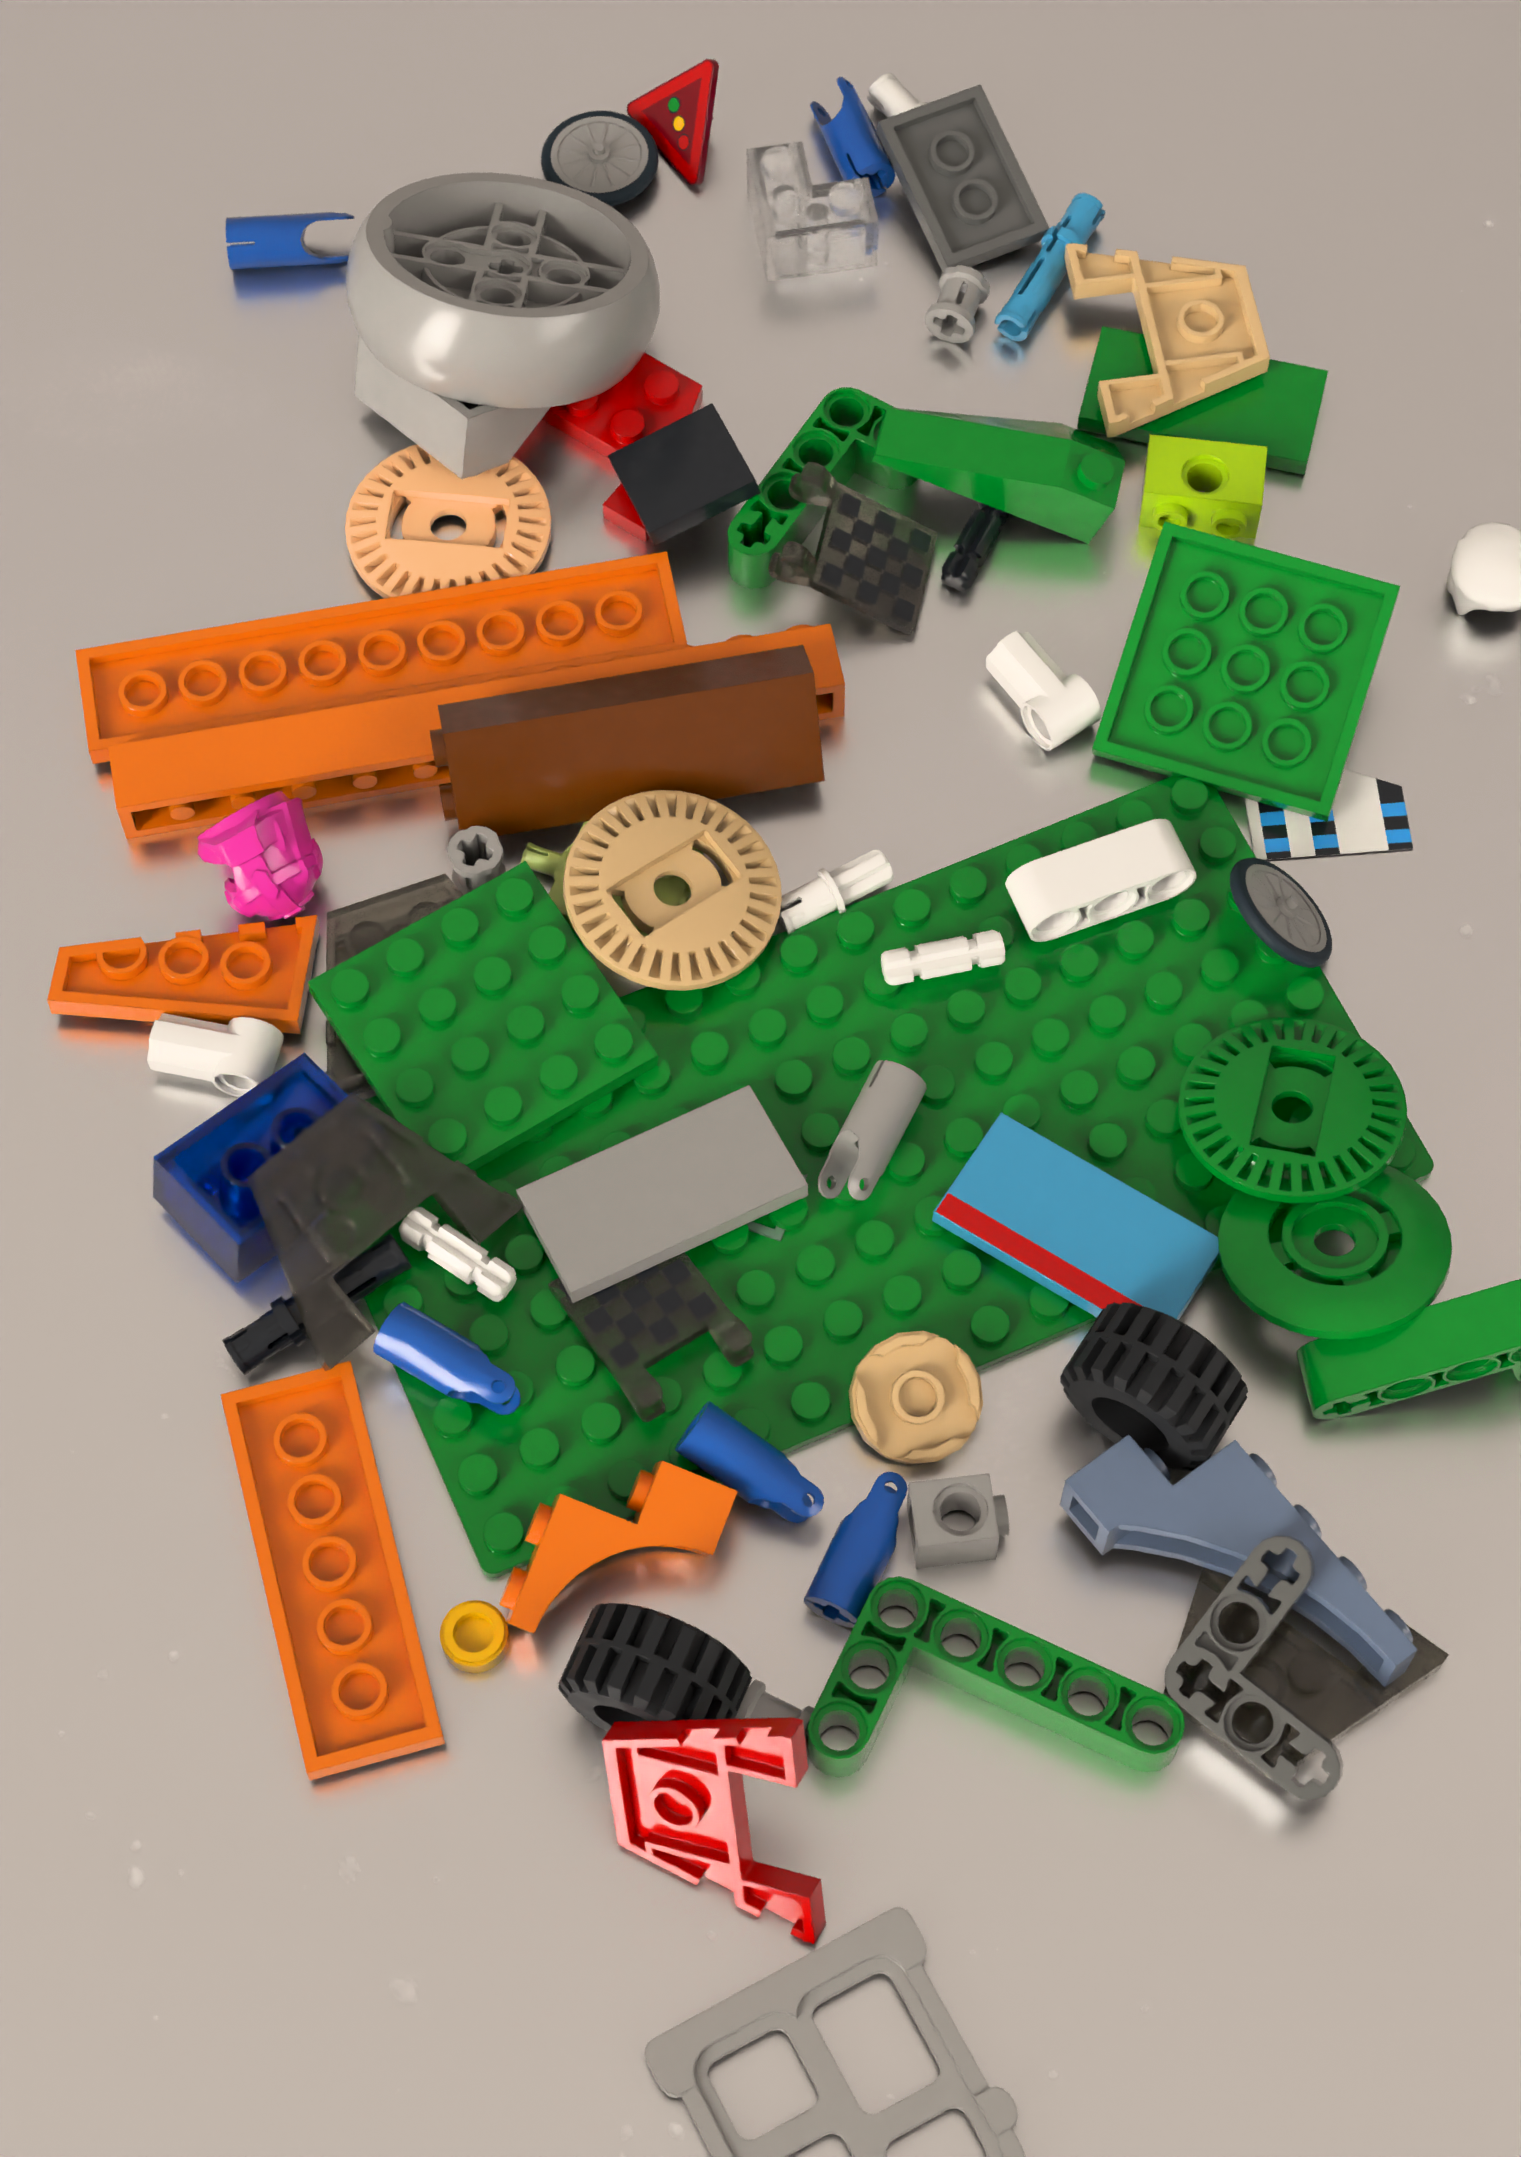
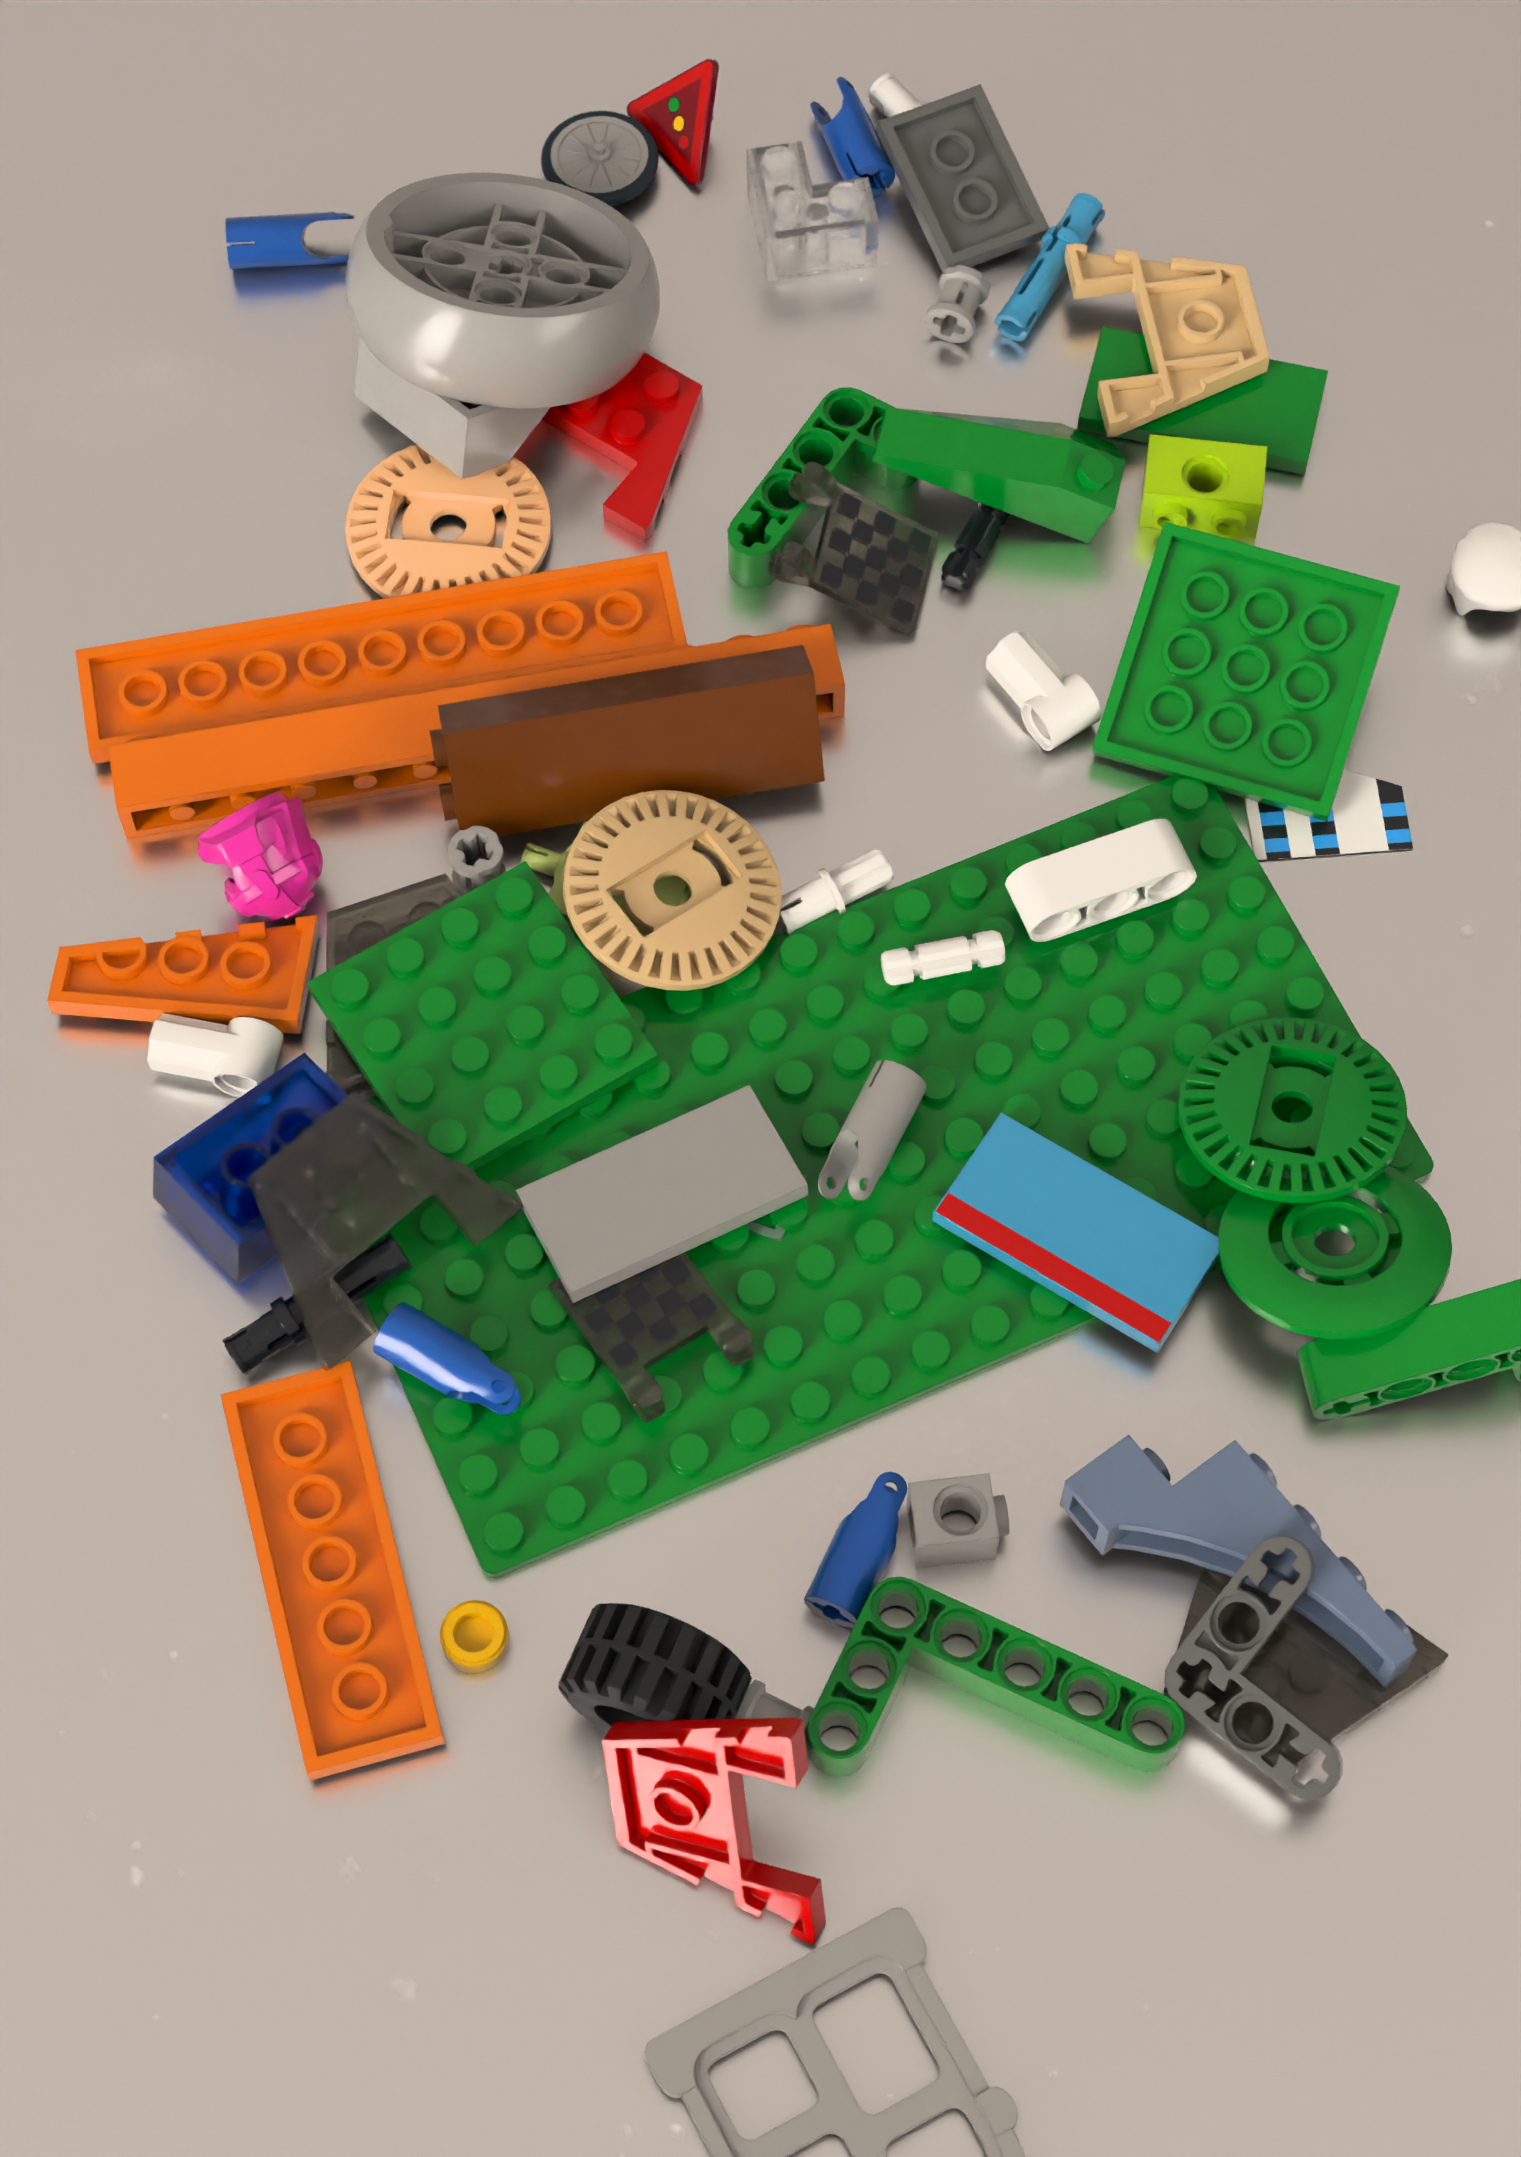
(458, 1254): white axle -> none
(570, 1536): orange arch -> none
(684, 474): black tile -> none
(748, 1465): blue piece -> none
(915, 1398): tan tile -> none
(1156, 1383): black tyre -> none
(1280, 912): wheel -> none

